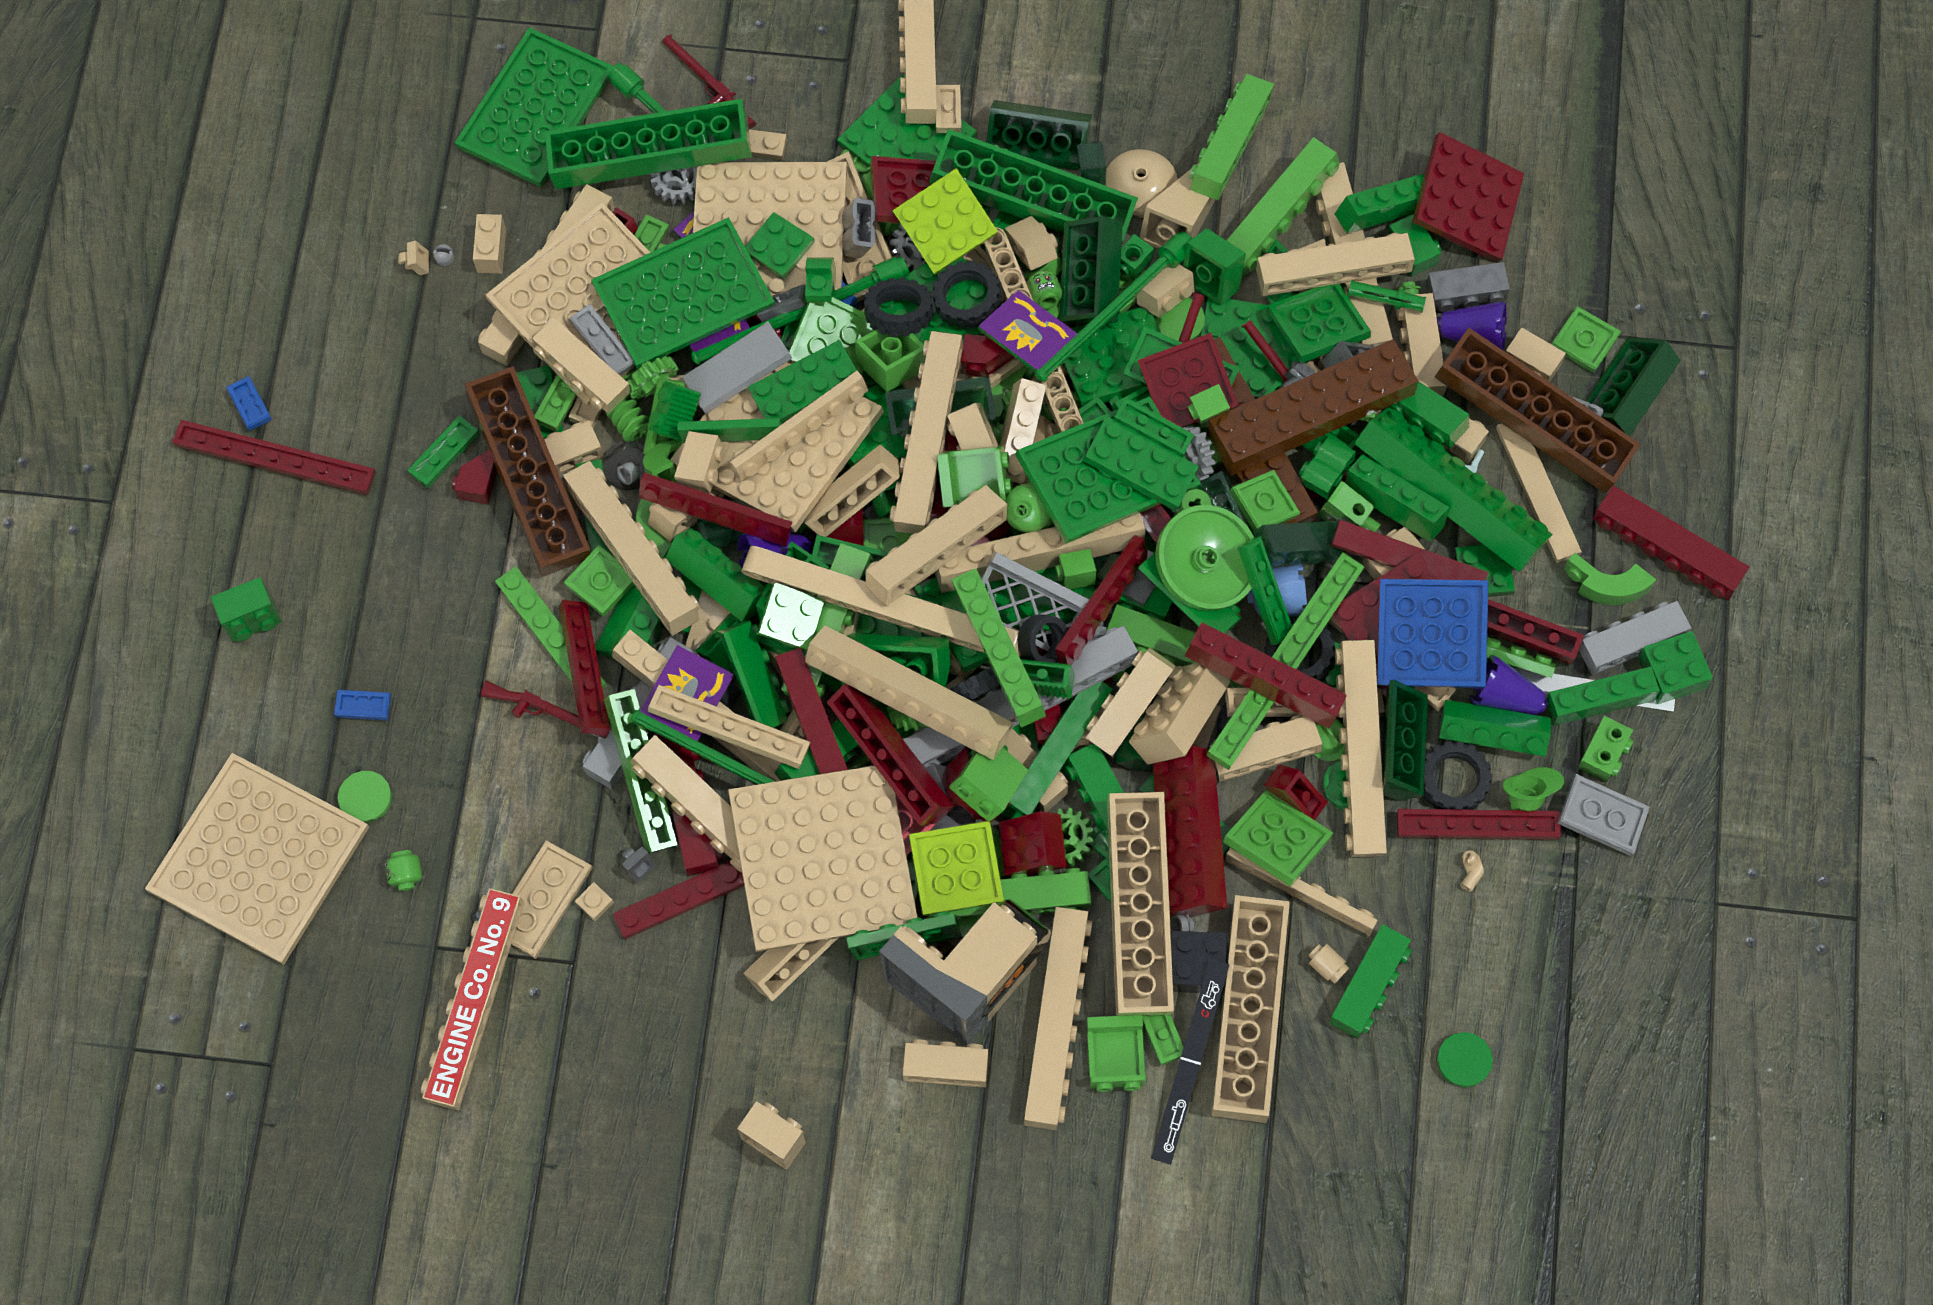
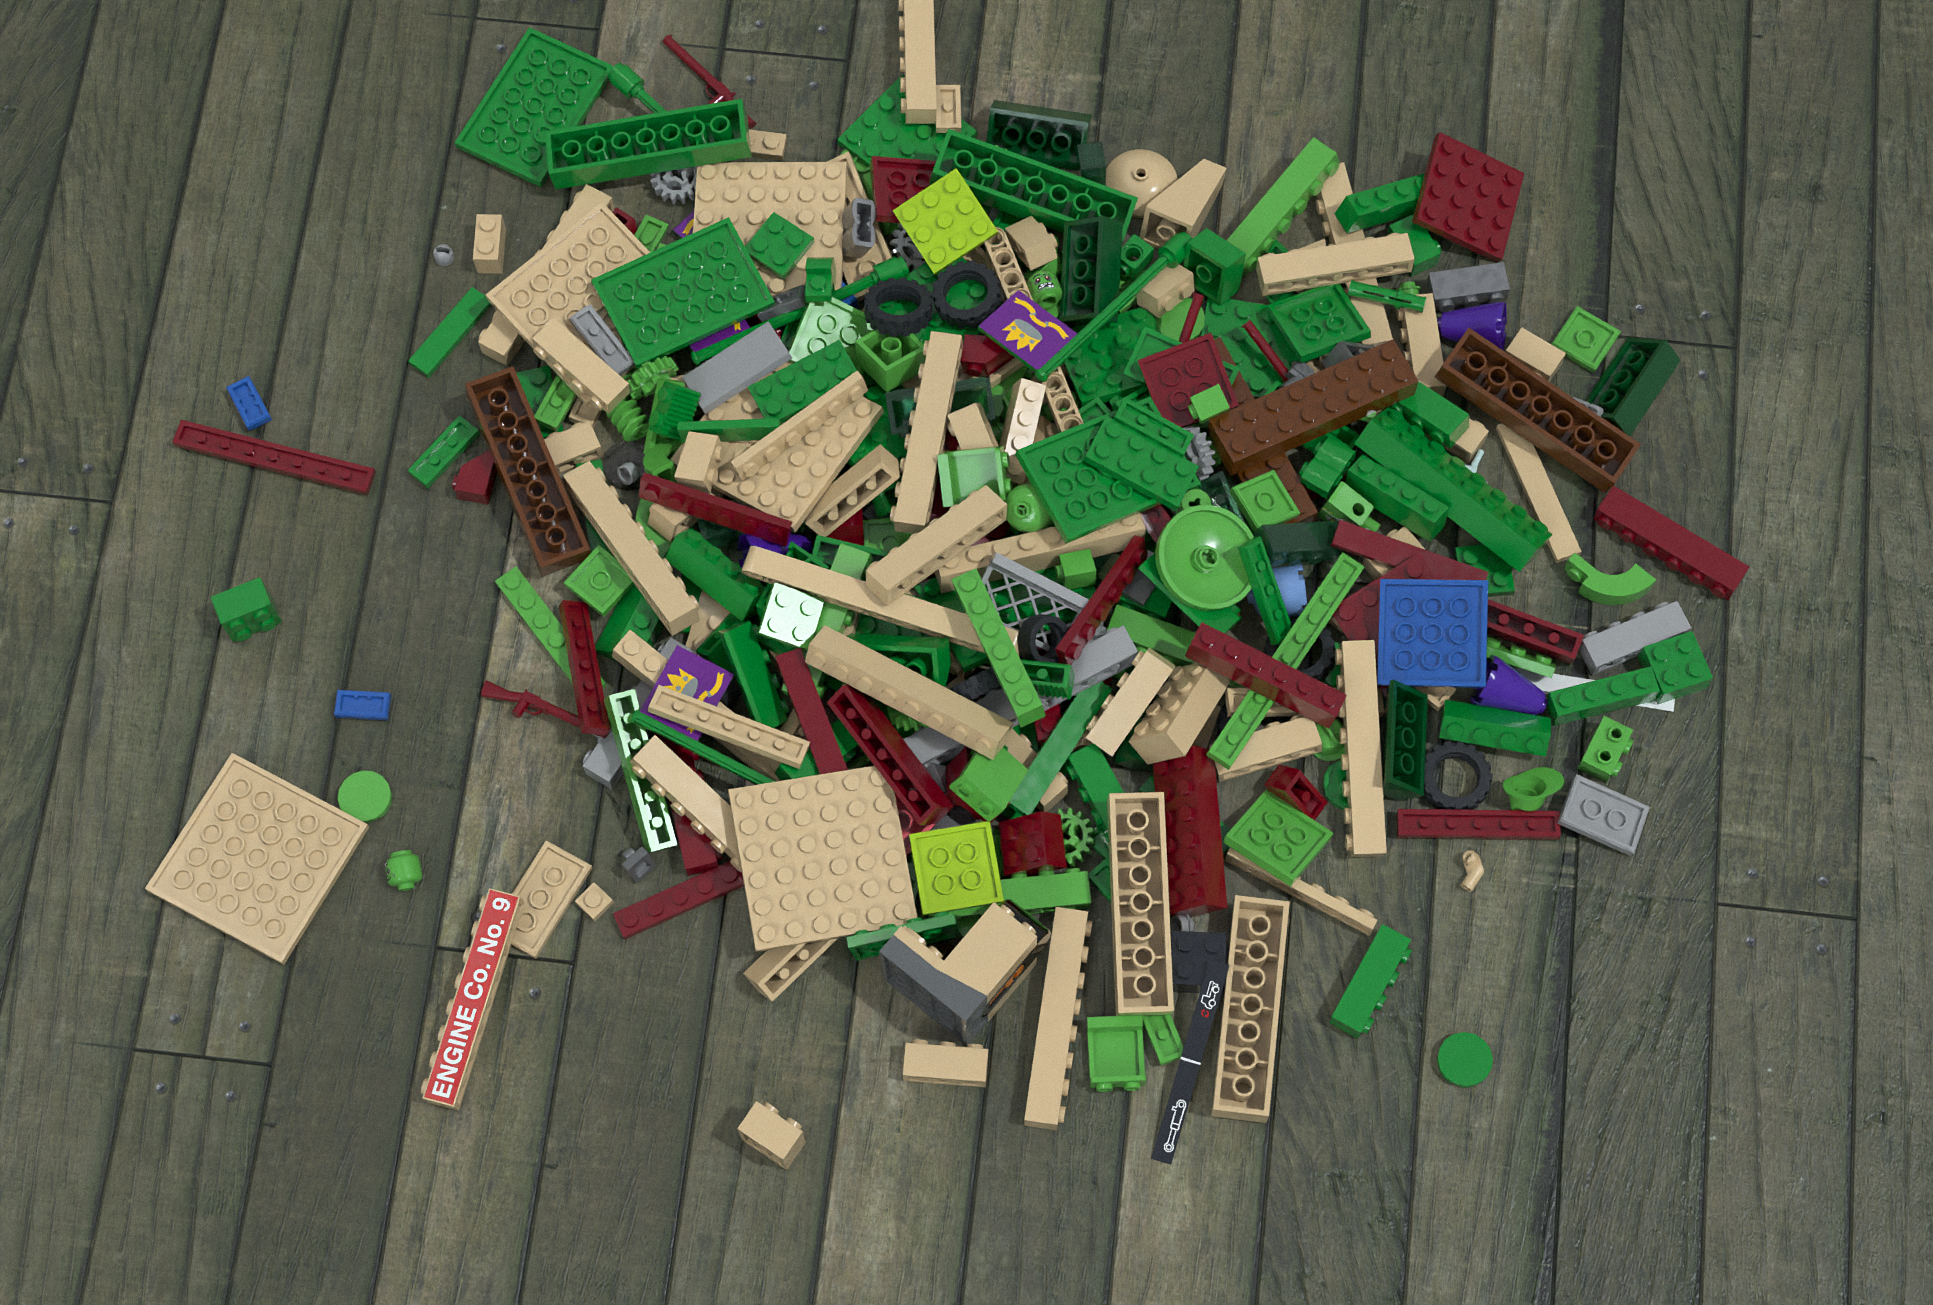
(415, 258): tan tile -> none
(450, 332): none -> green tile
(1231, 137): bright green brick -> none
(1328, 963): tan brick -> none

